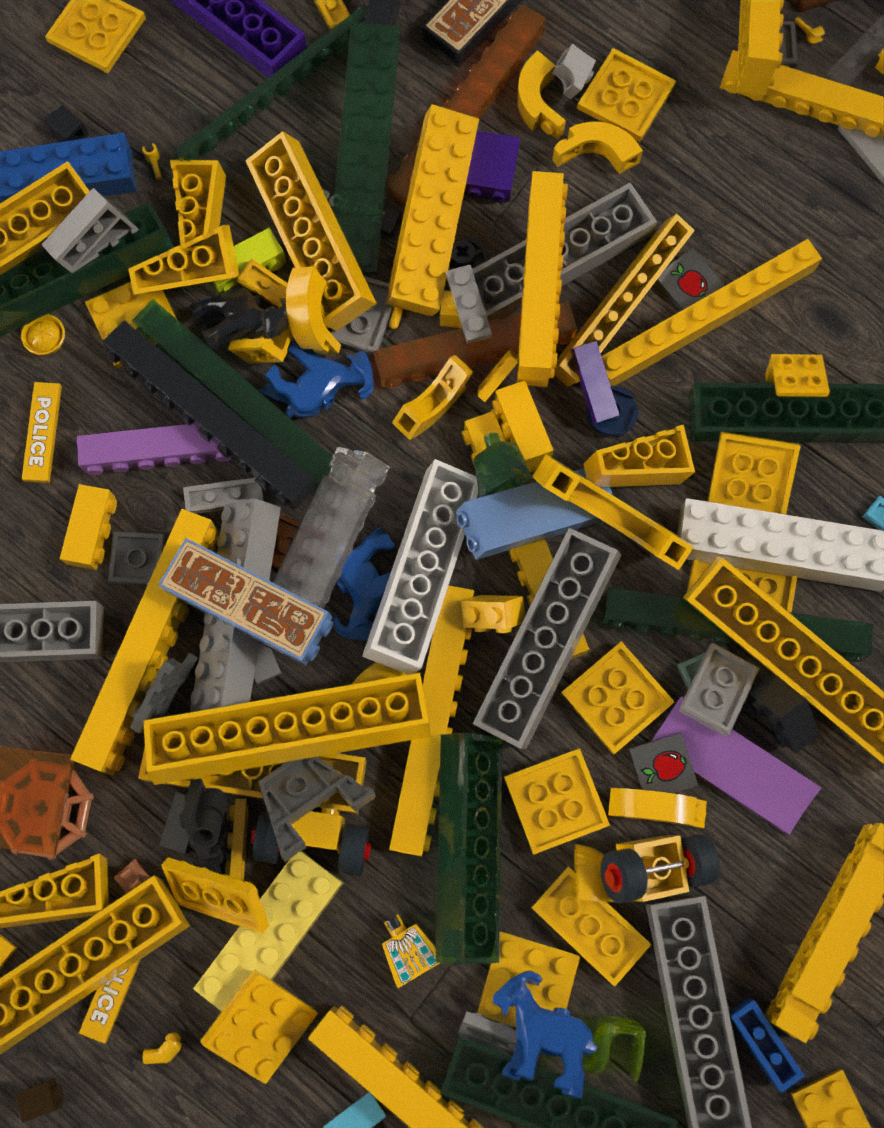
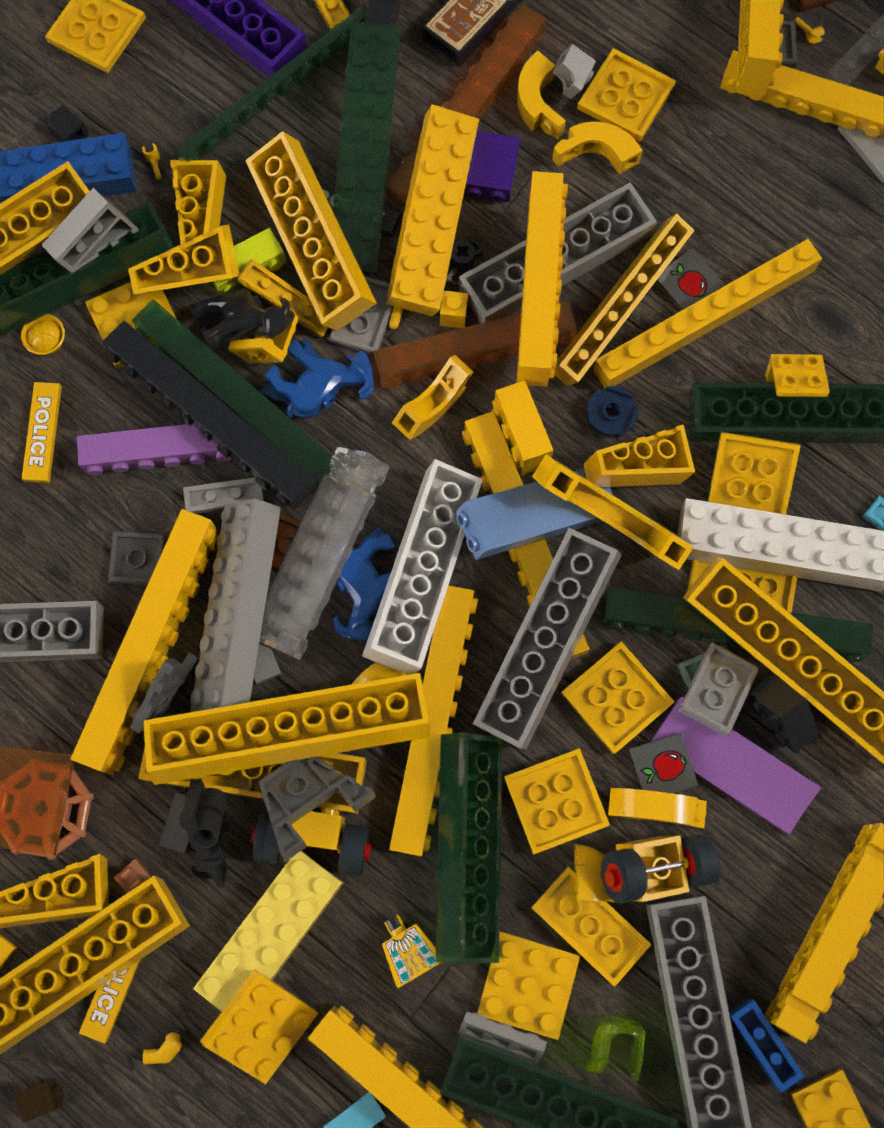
(88, 527): yellow brick -> none
(215, 895): yellow plate -> none
(238, 839): yellow plate -> none
(246, 601): brick -> none
(304, 311): yellow arch -> none
(468, 304): light grey plate -> none
(493, 612): yellow brick -> none
(497, 375): yellow tile -> none
(500, 466): clear green torso -> none
(545, 1032): blue animal -> none
(594, 382): tile -> none

